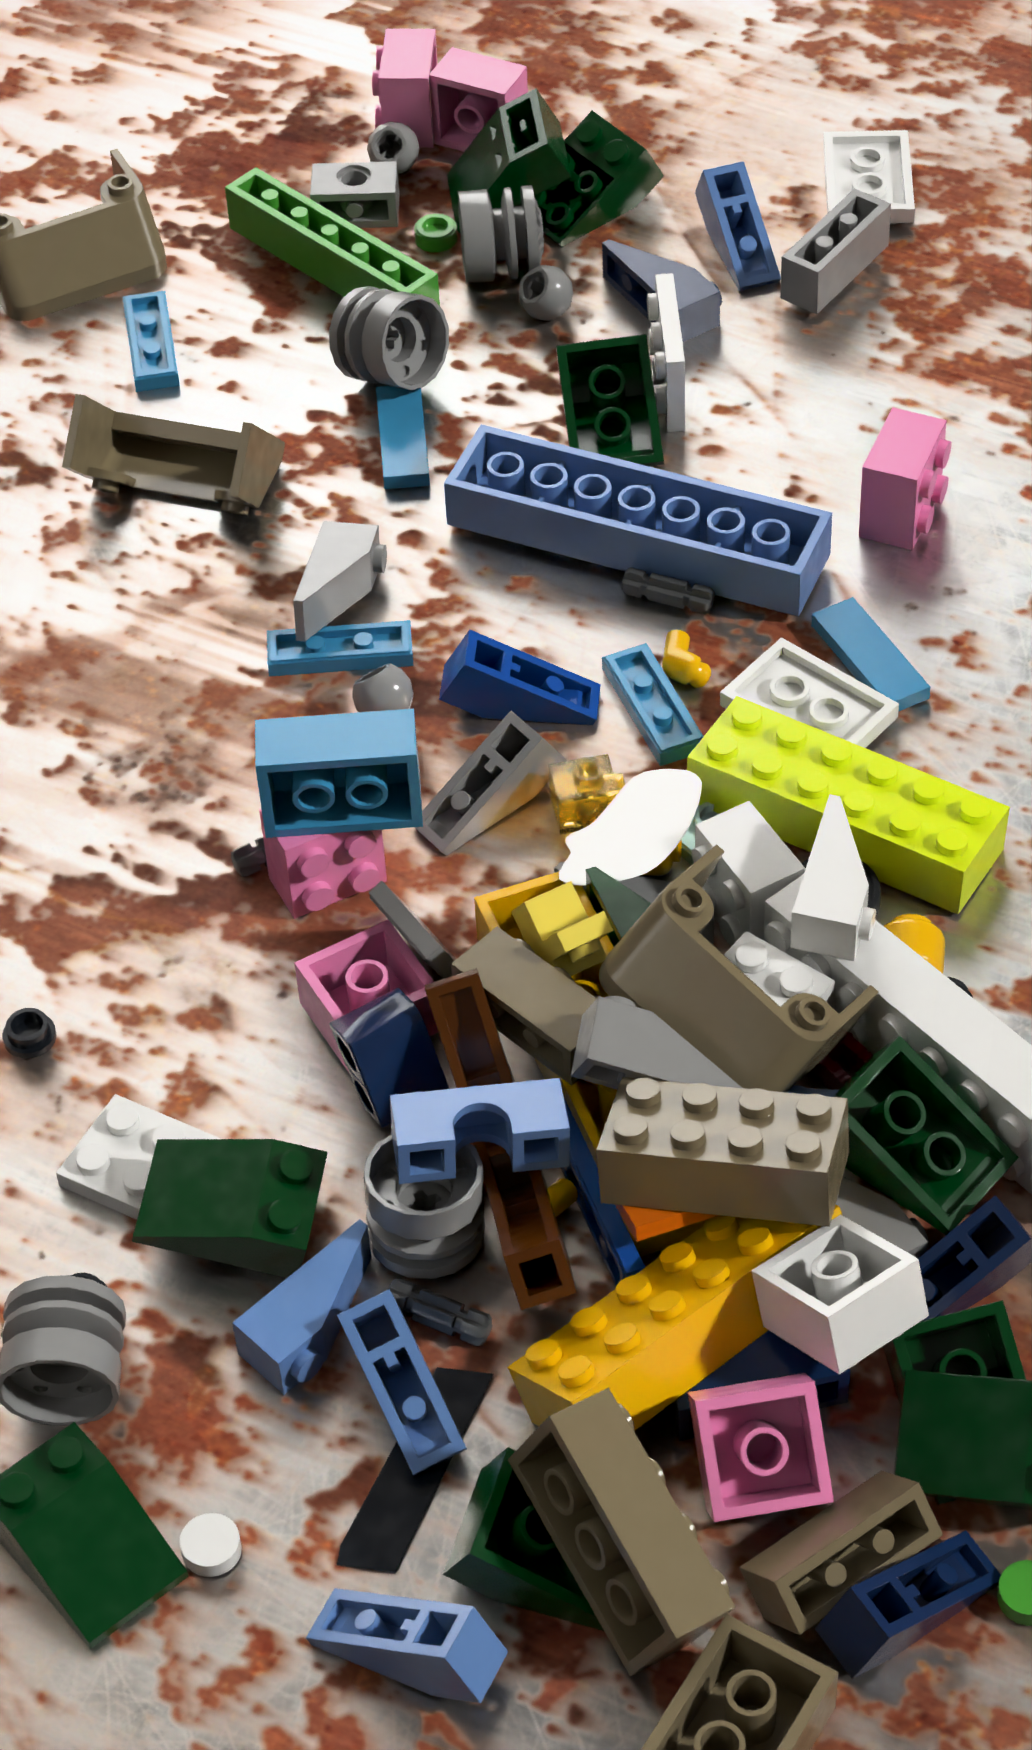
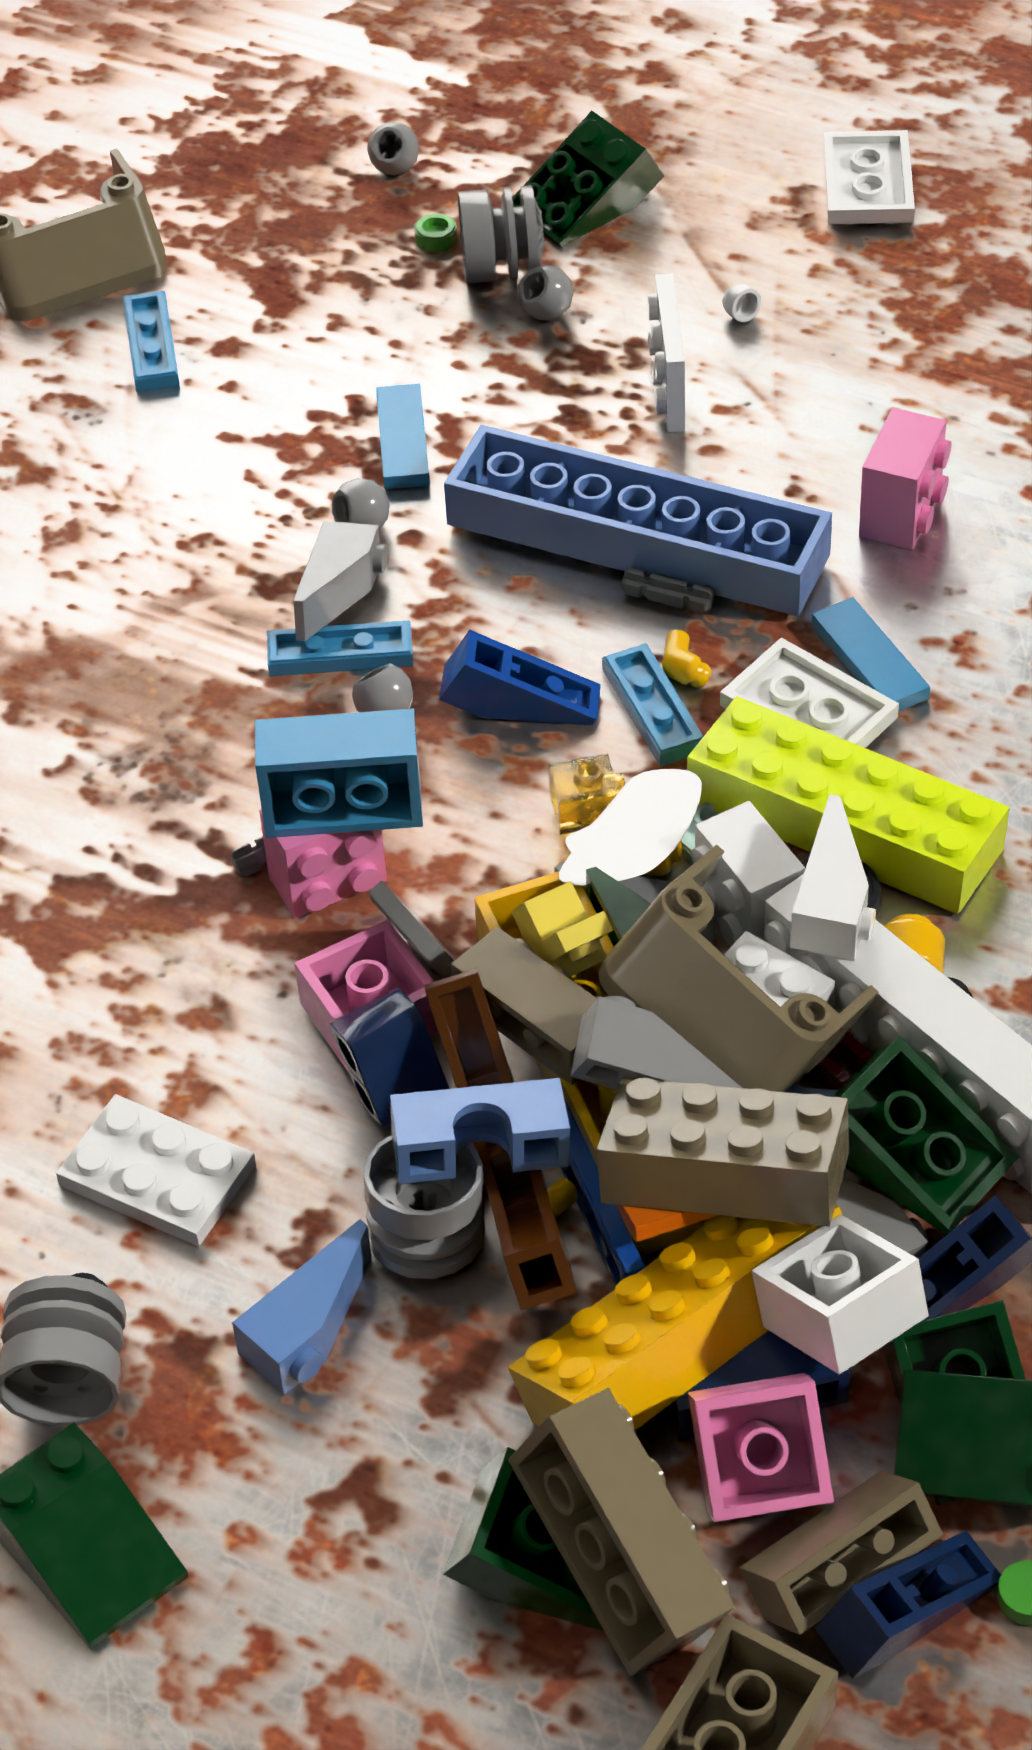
(29, 1033): black plate -> none
(171, 456): dark tan windscreen -> none
(210, 1544): white tile -> none
(232, 1201): dark green slope -> none
(320, 240): bright green brick -> none
(358, 191): light grey brick -> none
(360, 503): none -> light grey piece
(389, 337): light grey wheel -> none
(400, 1498): black sticker -> none
(402, 1381): medium blue slope -> none
(404, 81): bright pink brick -> none
(413, 1641): medium blue slope -> none
(441, 1312): dark grey axle -> none
(468, 92): bright pink brick -> none
(490, 785): light grey slope -> none
(513, 150): dark green slope -> none
(611, 398): dark green slope -> none
(633, 276): slope -> none
(736, 225): medium blue slope -> none
(741, 302): none -> white hinge
(835, 251): light grey brick -> none

